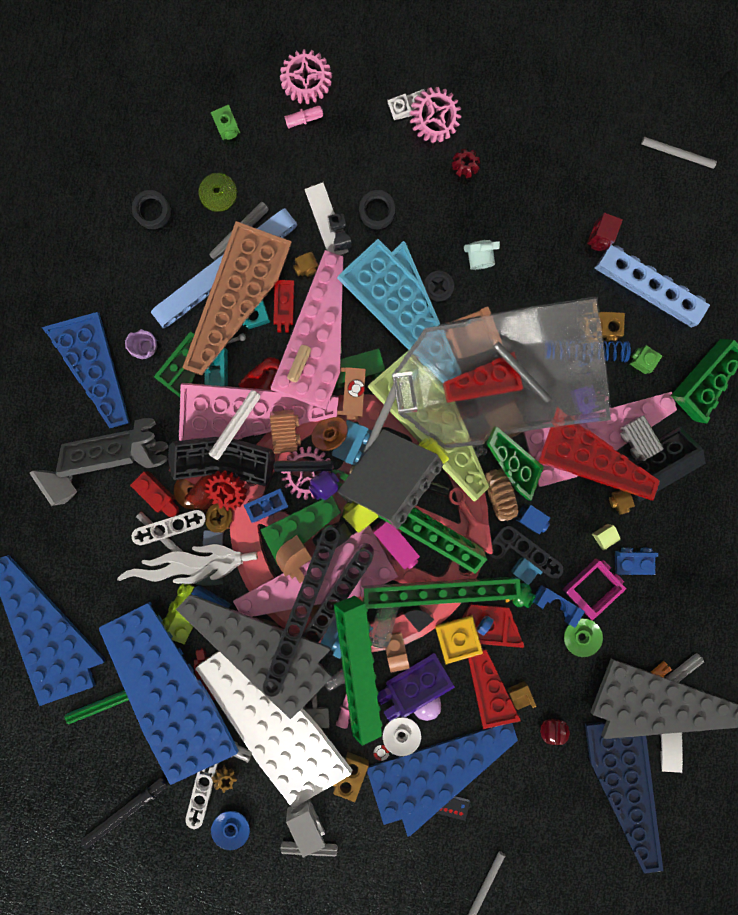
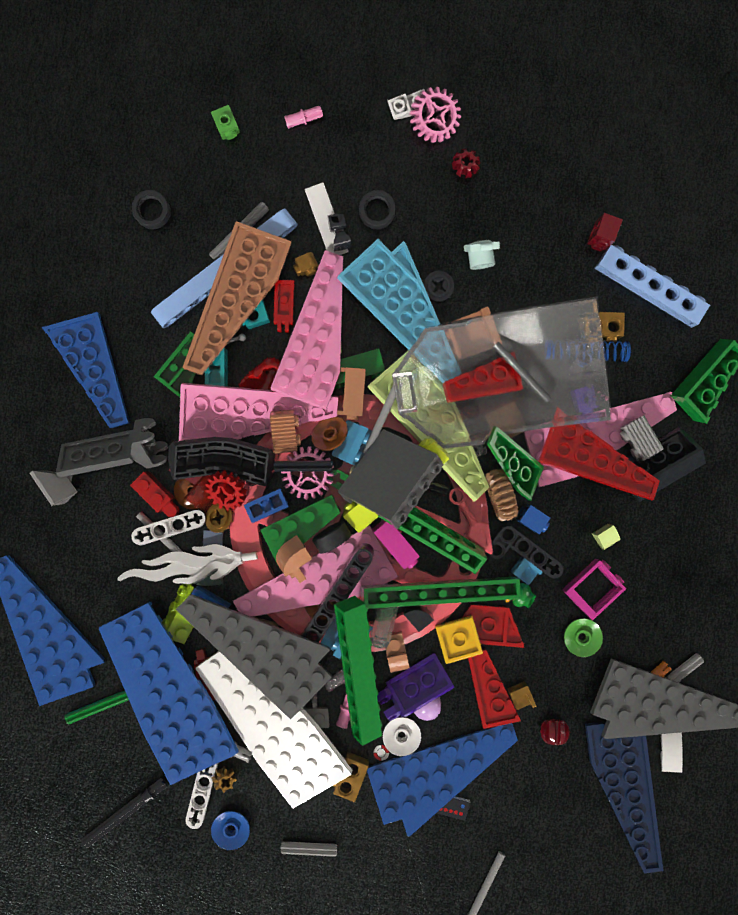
(141, 344): lavender hair -> none
(224, 198): clear neon green dish -> none
(234, 425): white axle -> none
(299, 363): tan axle -> none
(300, 620): black beam -> none
(305, 828): light grey piece -> none
(314, 76): bright pink gear -> none
(324, 485): dark purple head -> none
(356, 388): sticker -> none
(485, 625): blue tile -> none
(572, 613): blue piece -> none
(621, 501): pearl gold plate -> none
(635, 562): blue bracket -> none
(645, 359): bright green brick -> none
(679, 152): light grey bar -> none

